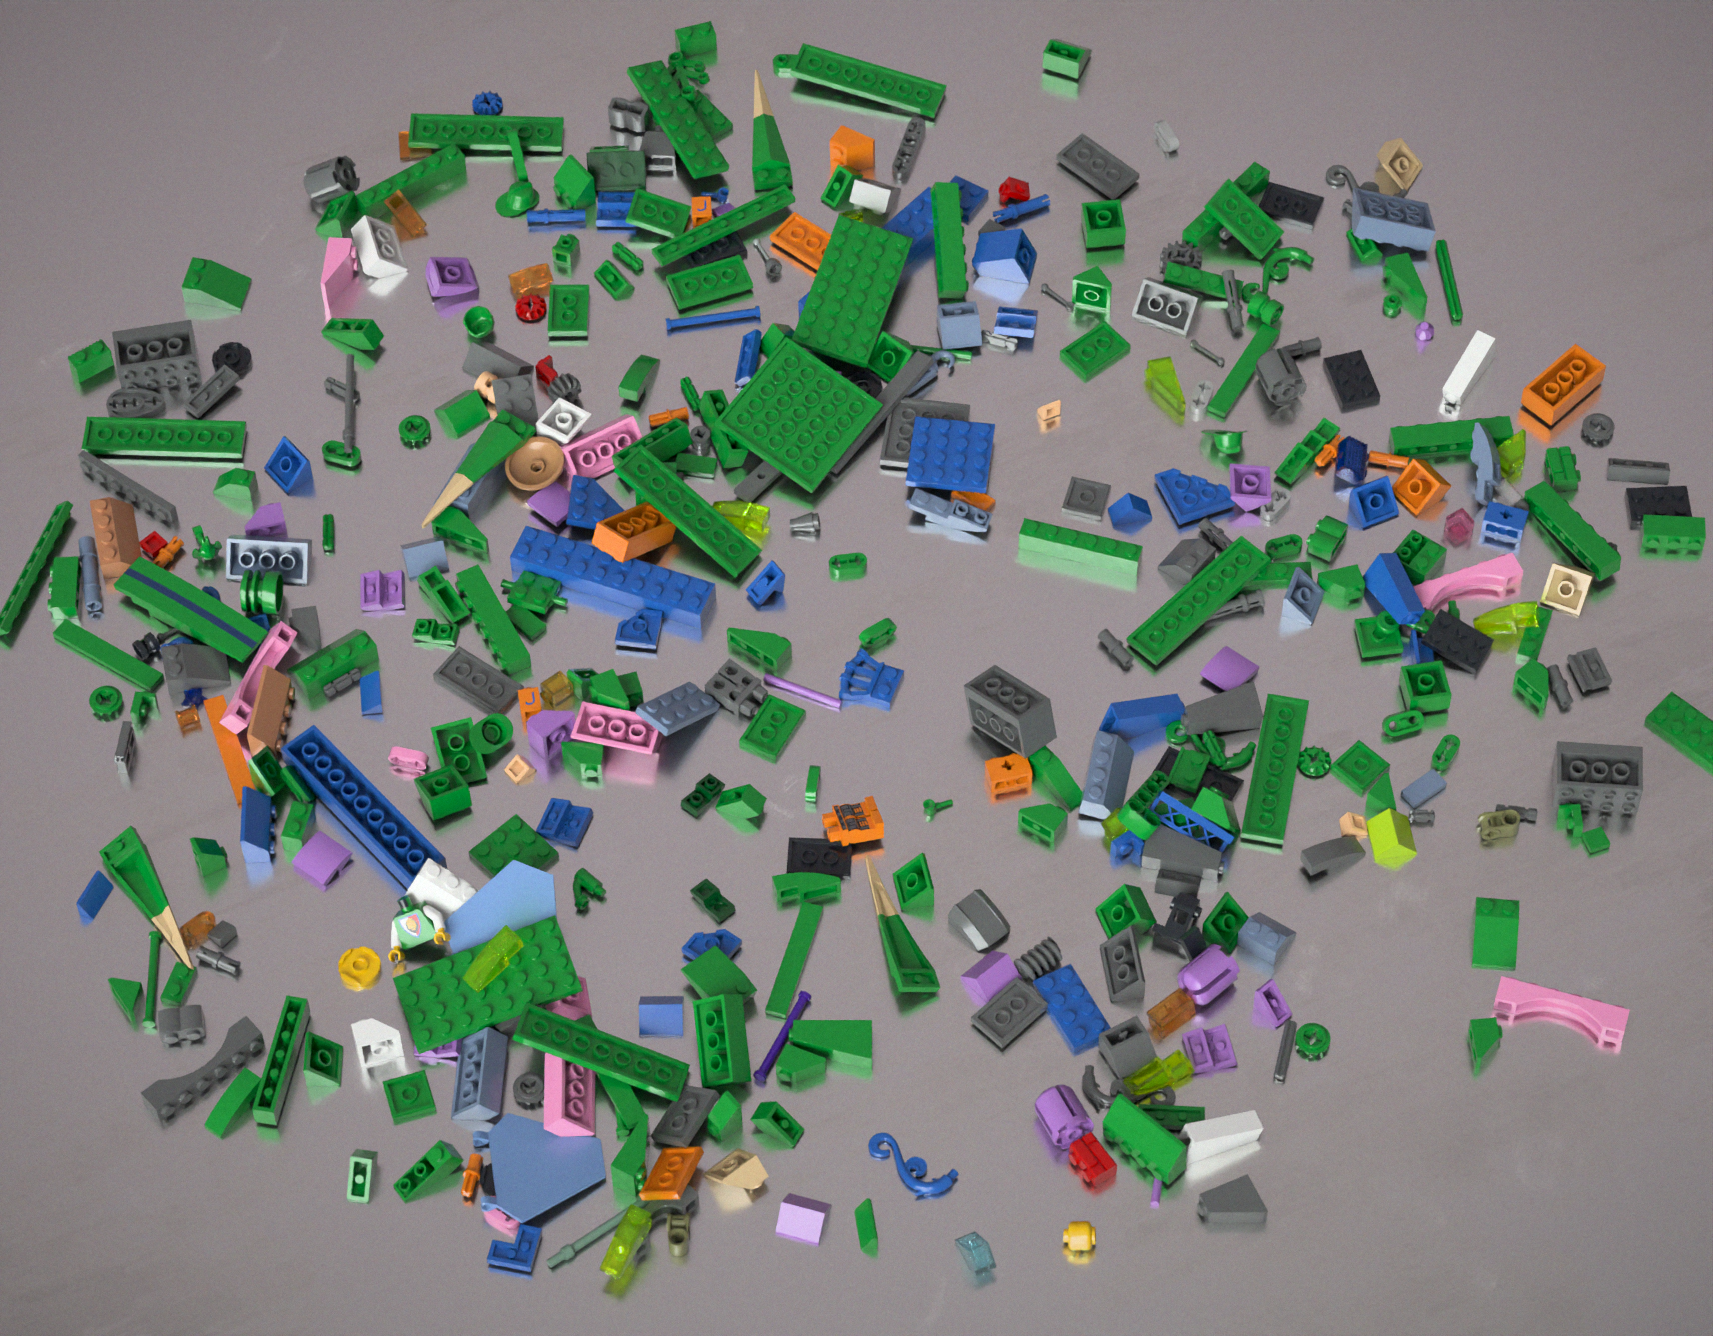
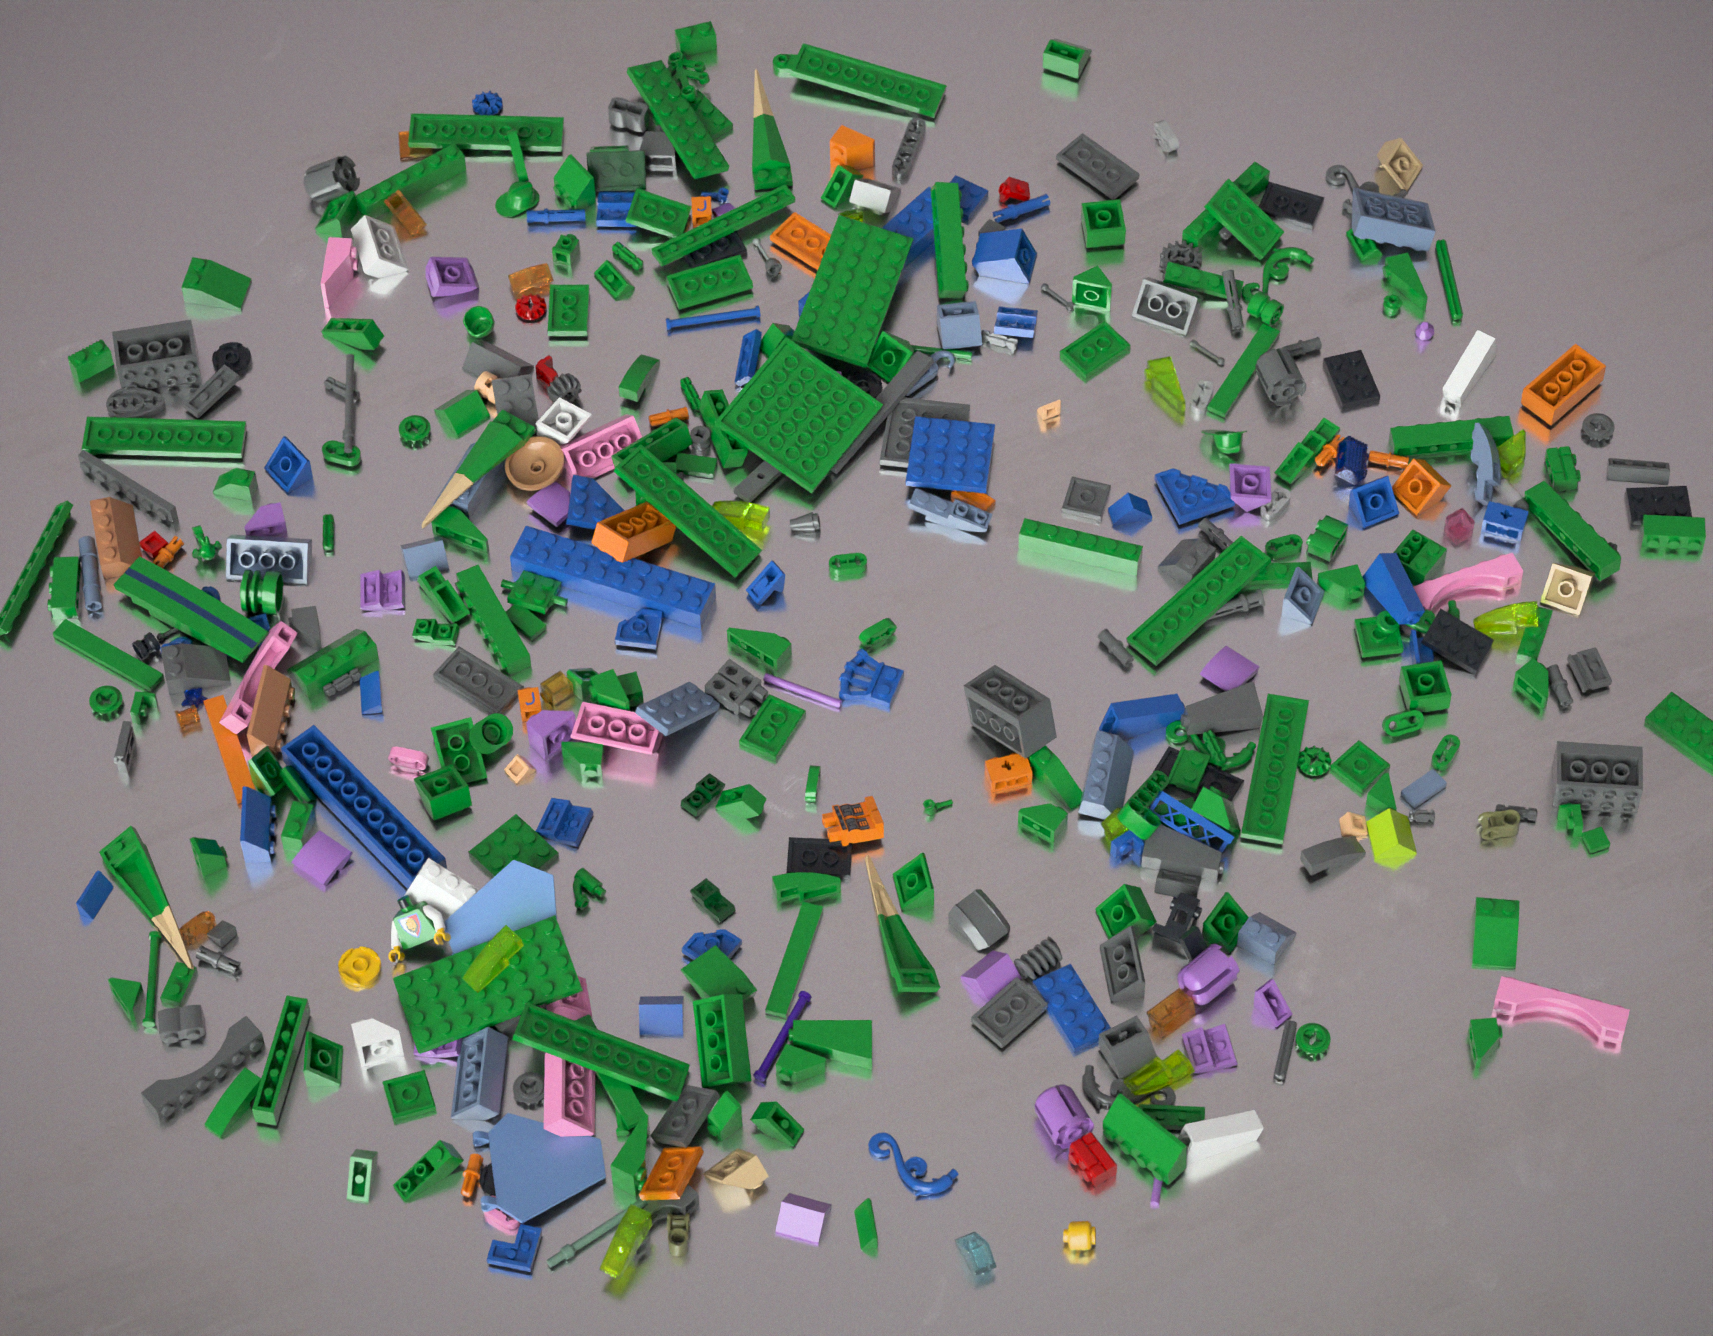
(1233, 1203): dark grey slope -> none

